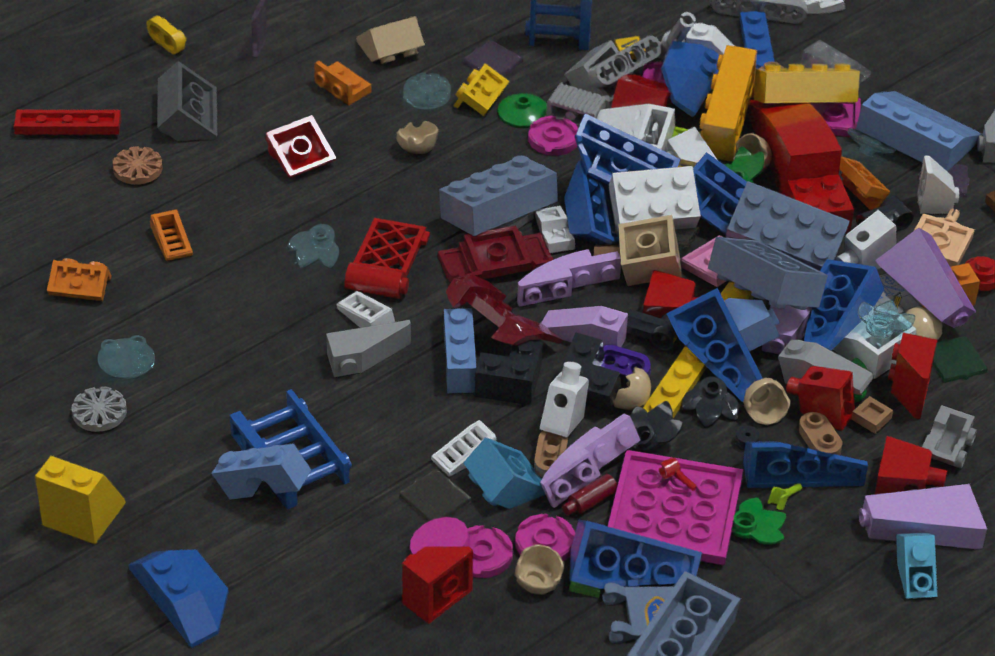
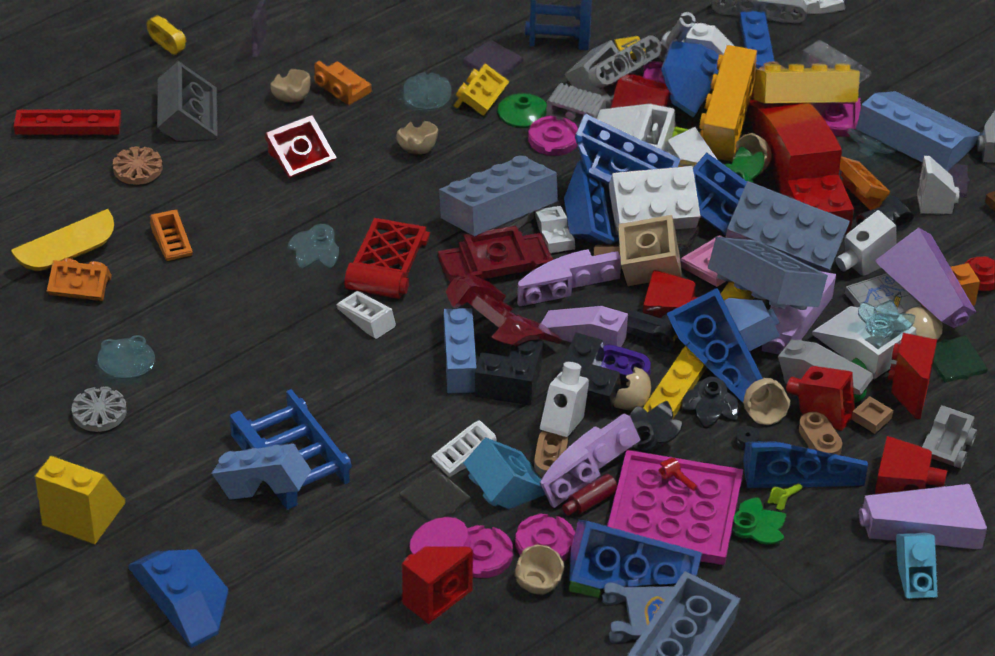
(66, 242): none -> yellow brick
(291, 88): none -> tan hair
(364, 347): light grey slope -> none
(391, 40): tan slope -> none
(843, 293): blue wedge -> none
(948, 234): light nougat plate -> none

